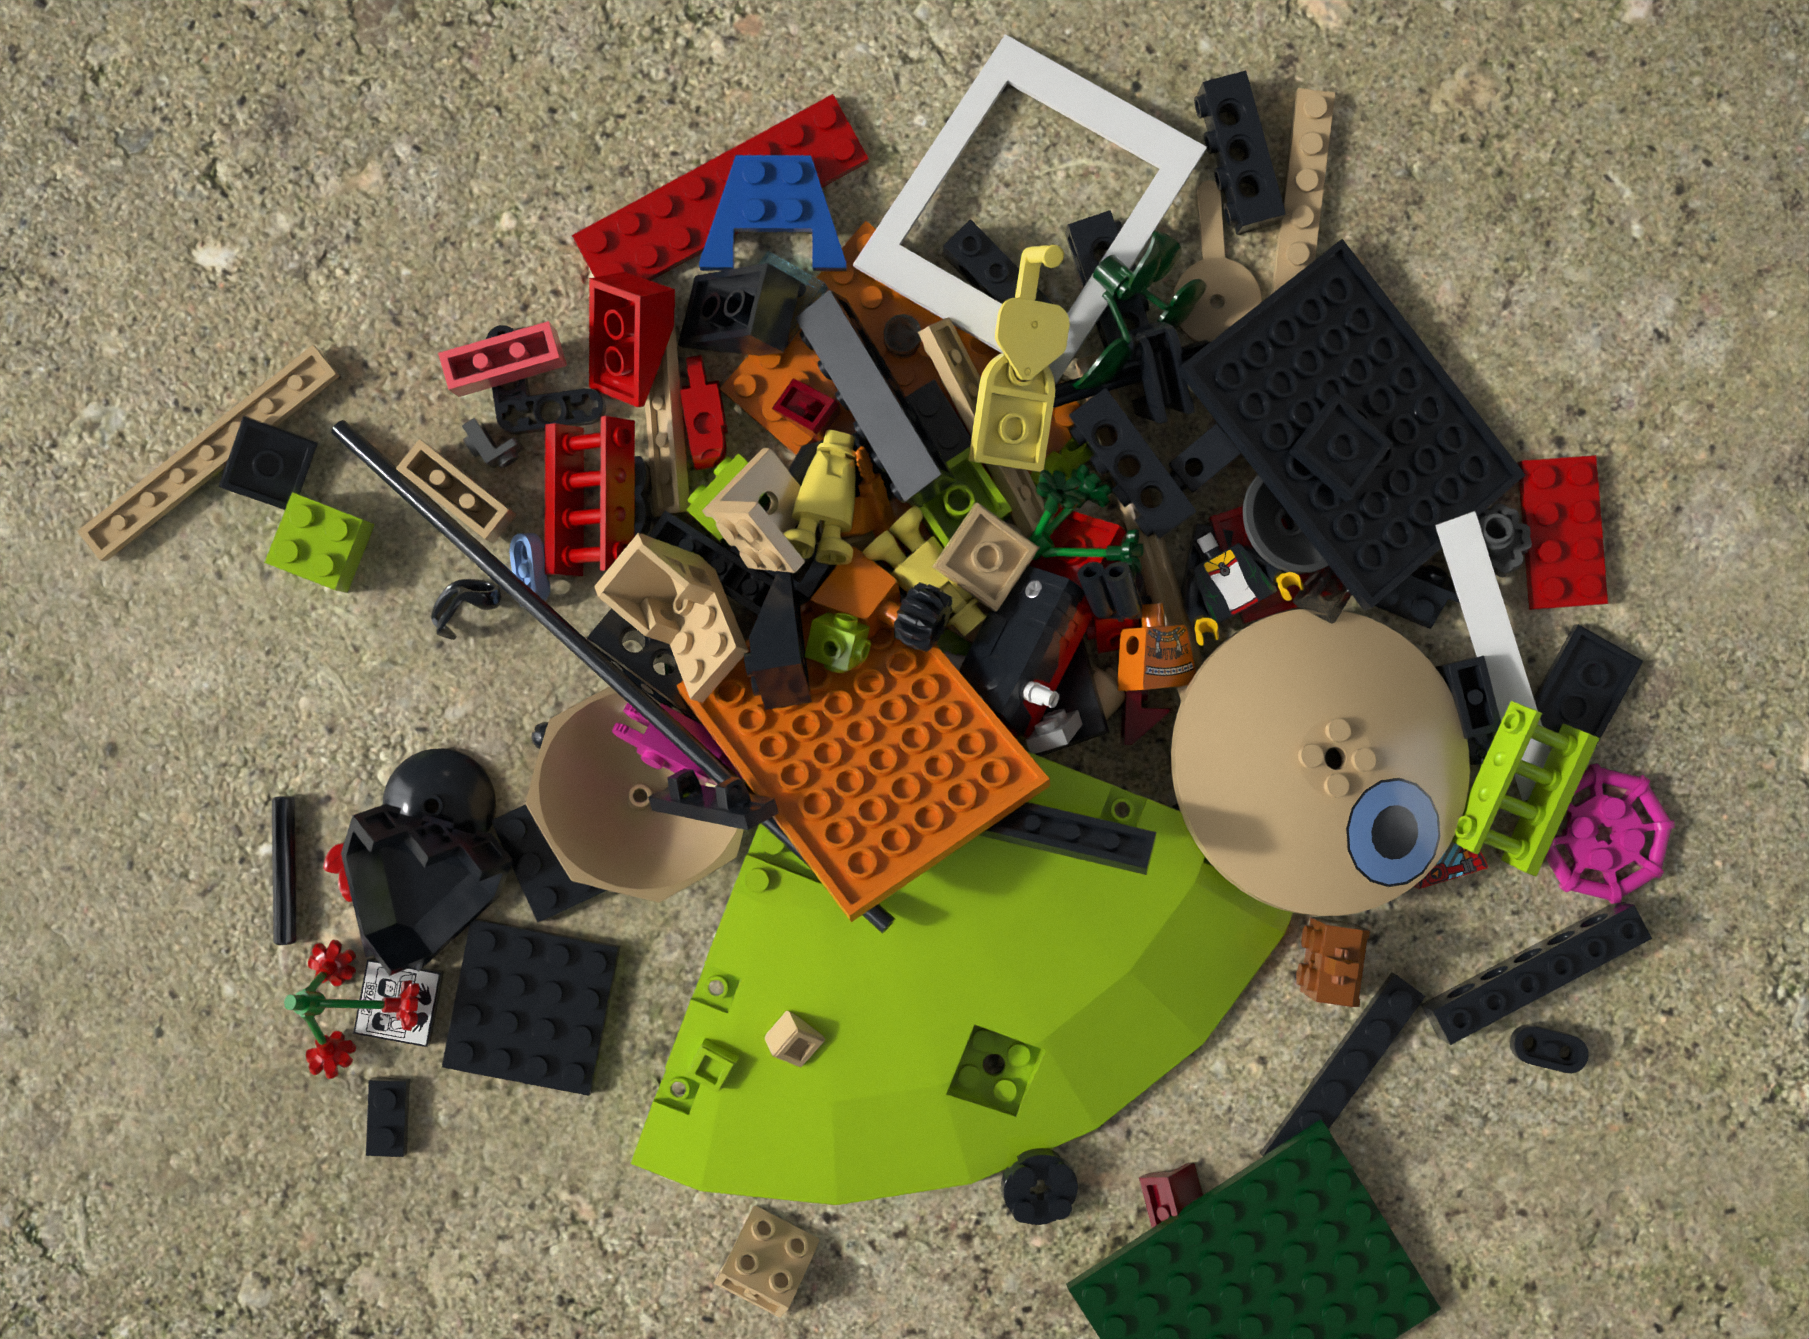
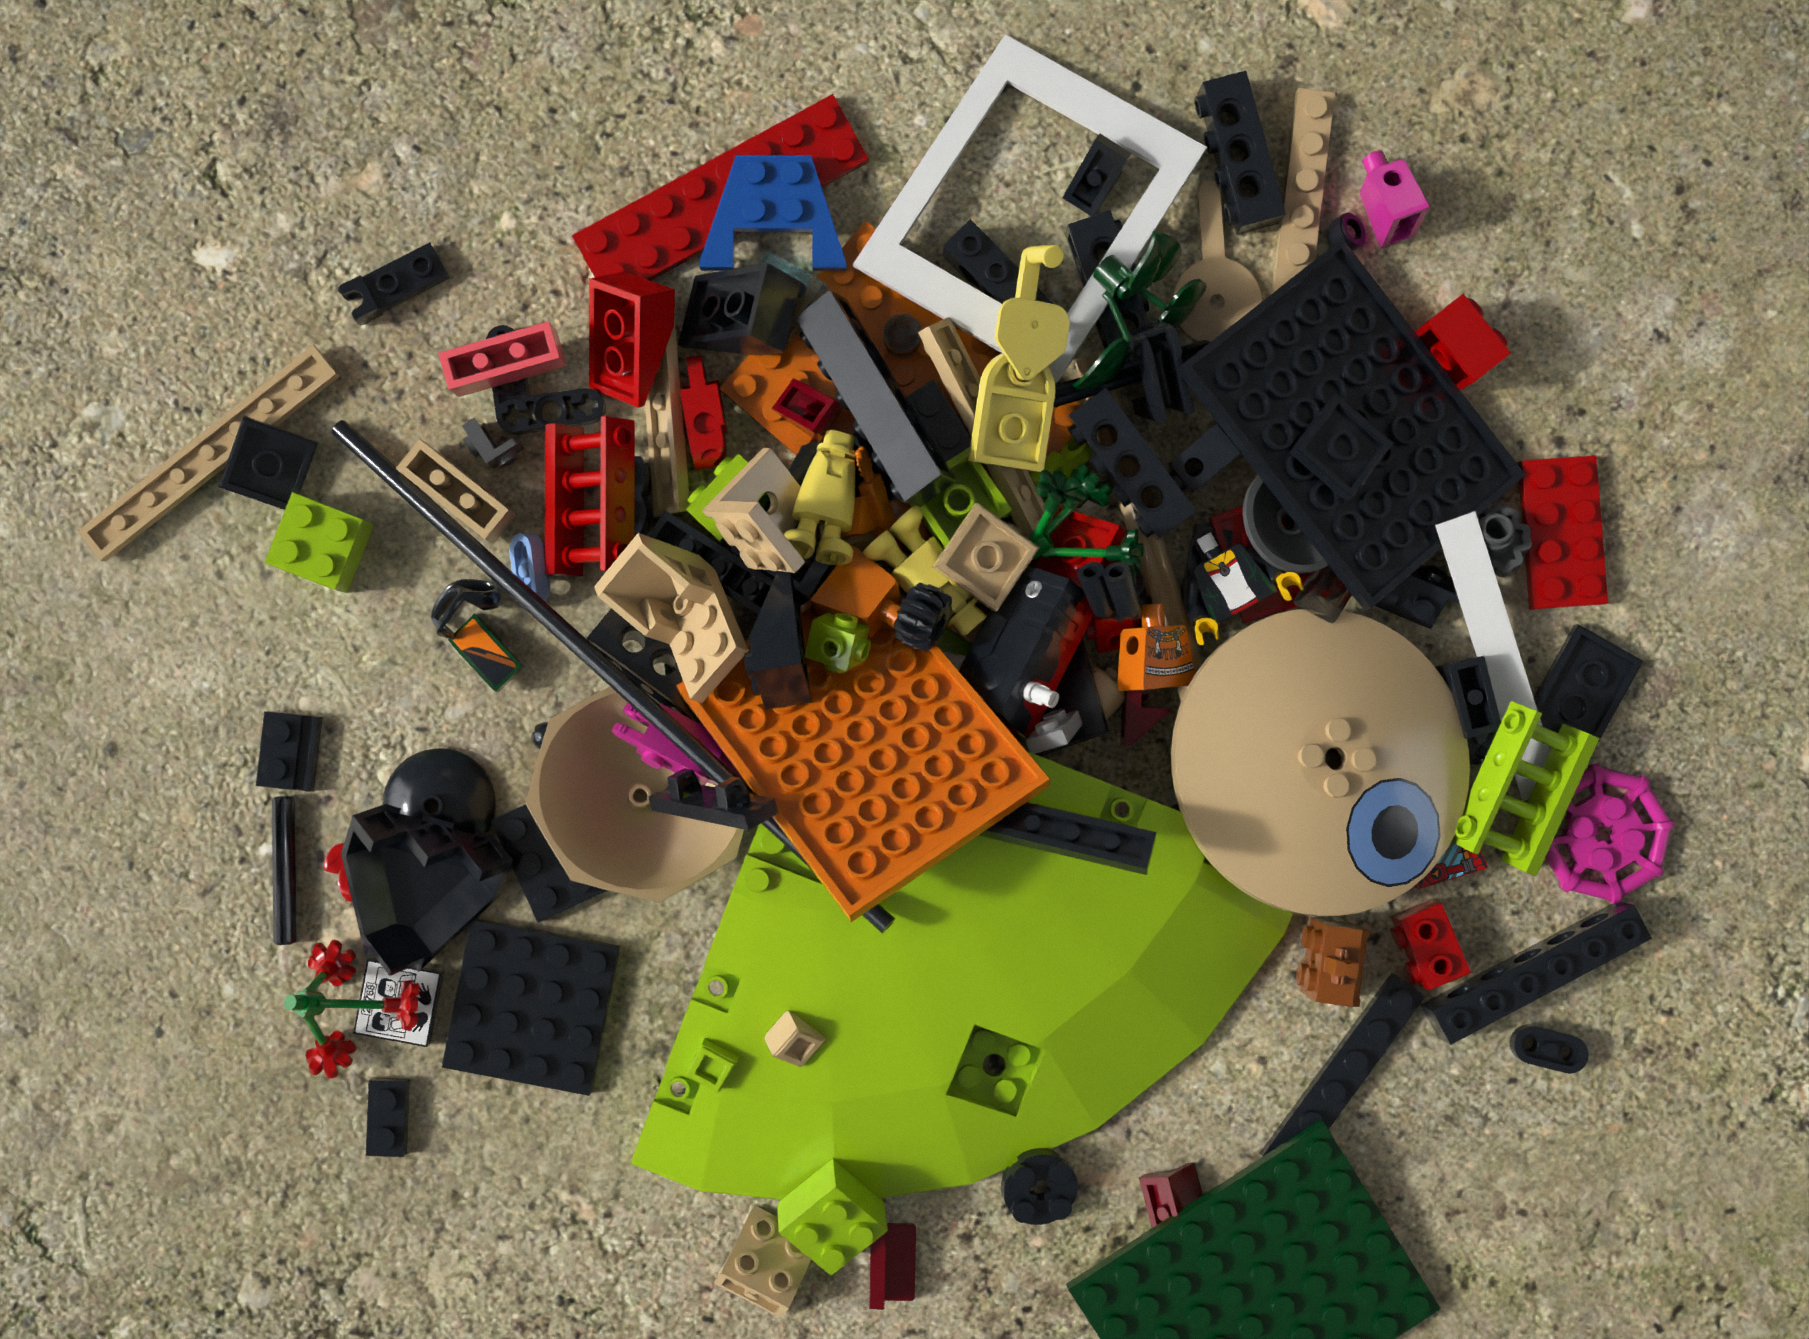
(289, 751): none -> black plate
(394, 283): none -> black plate
(486, 653): none -> slope
(831, 1217): none -> lime brick
(893, 1265): none -> dark red panel
(1097, 175): none -> black slope
(1338, 230): none -> black piece
(1391, 199): none -> dark pink torso
(1429, 945): none -> red brick
(1463, 341): none -> red brick

